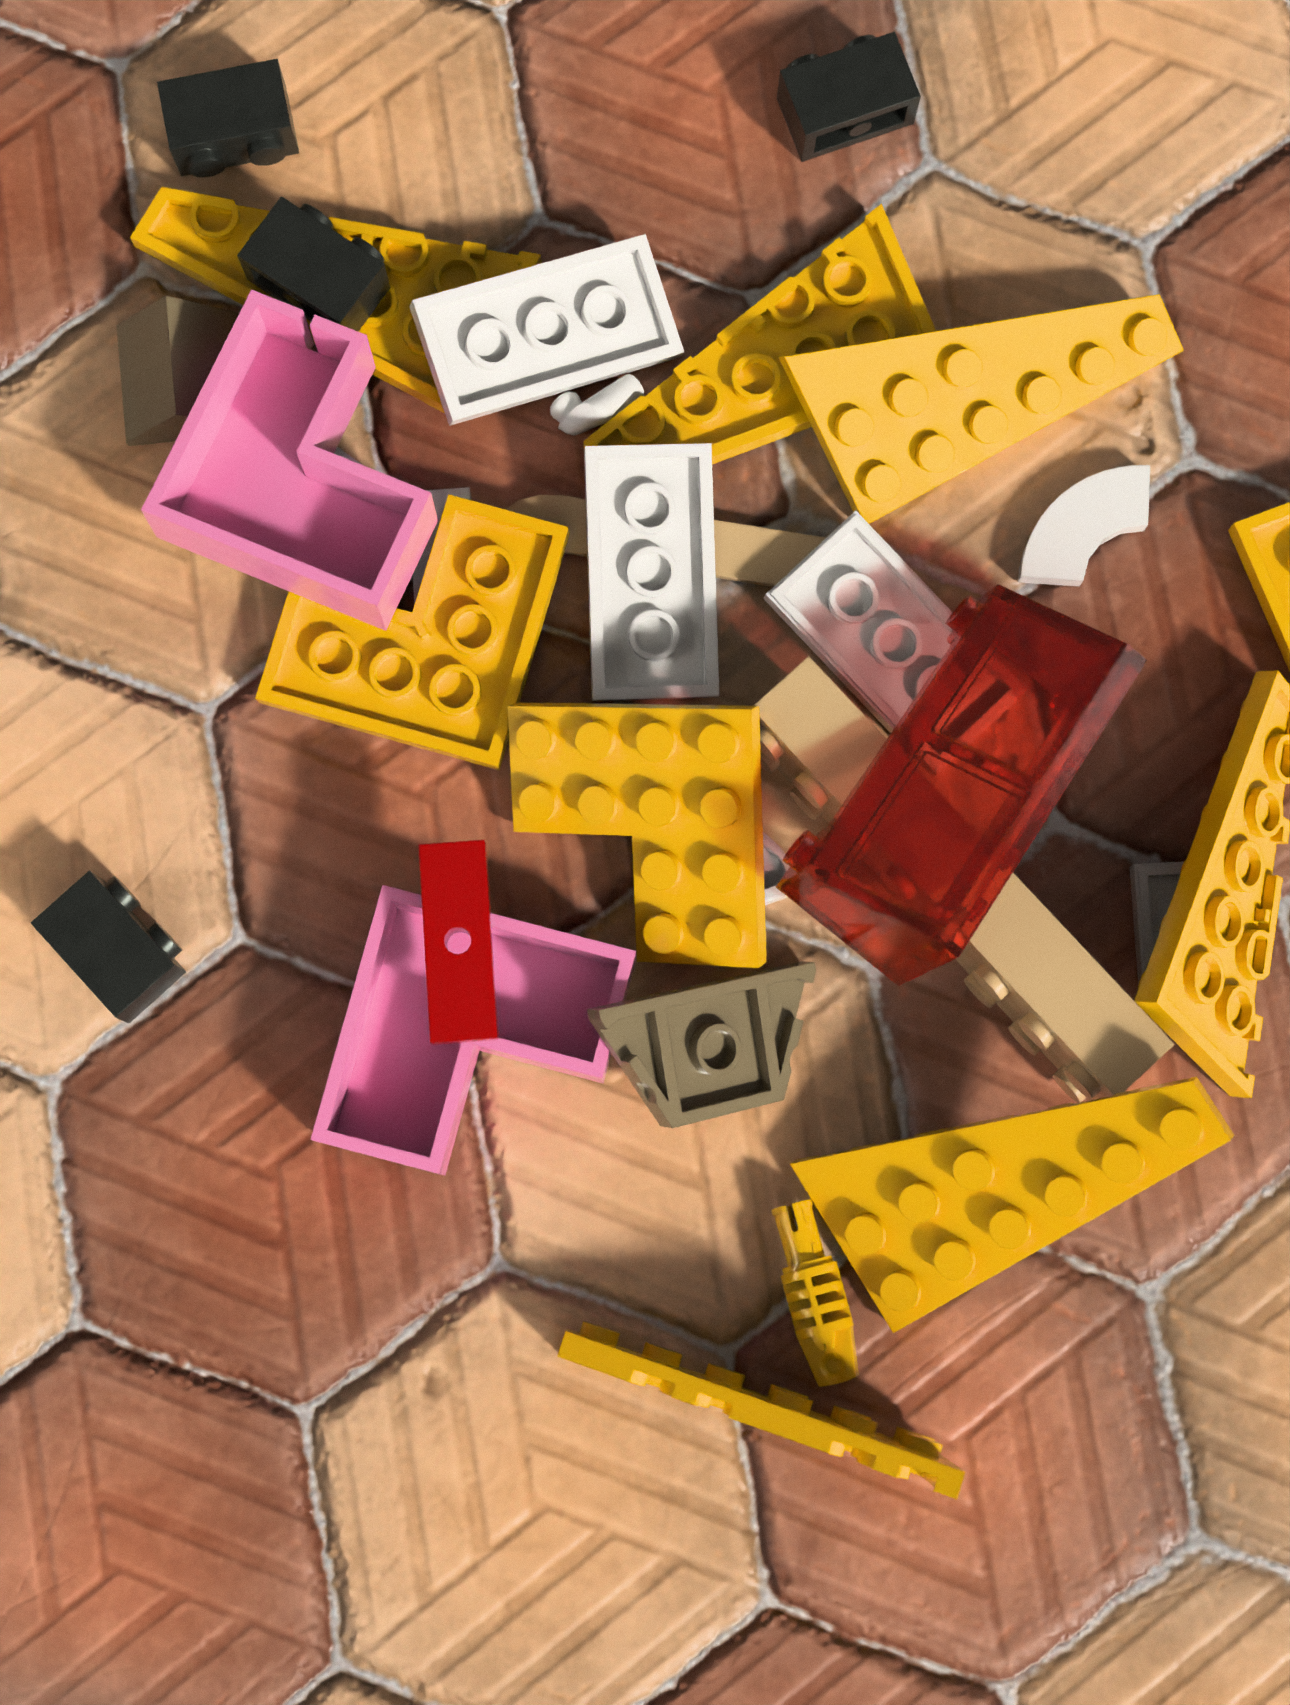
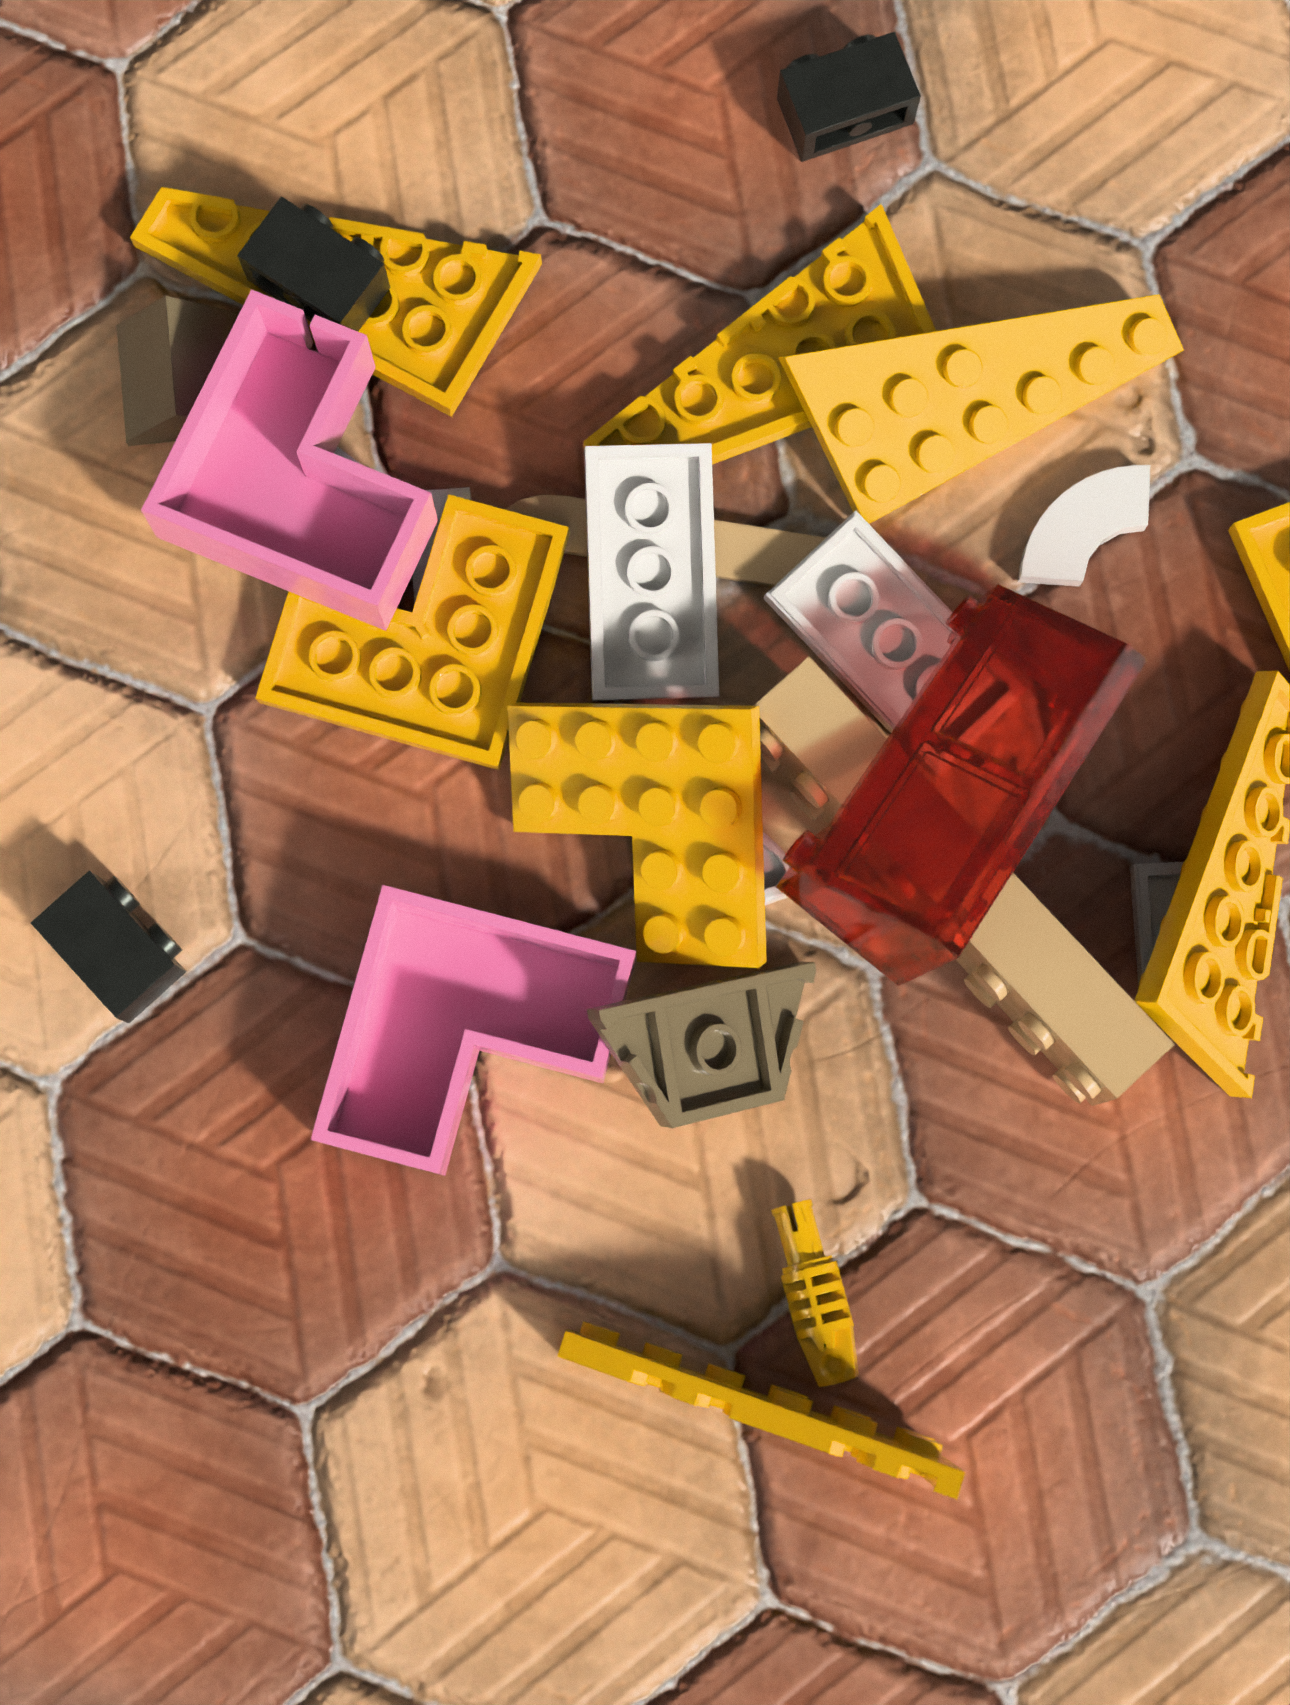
(228, 118): pearl dark grey brick -> none
(457, 901): red tile -> none
(546, 329): white plate -> none
(597, 410): white arm -> none
(977, 1197): yellow wing -> none

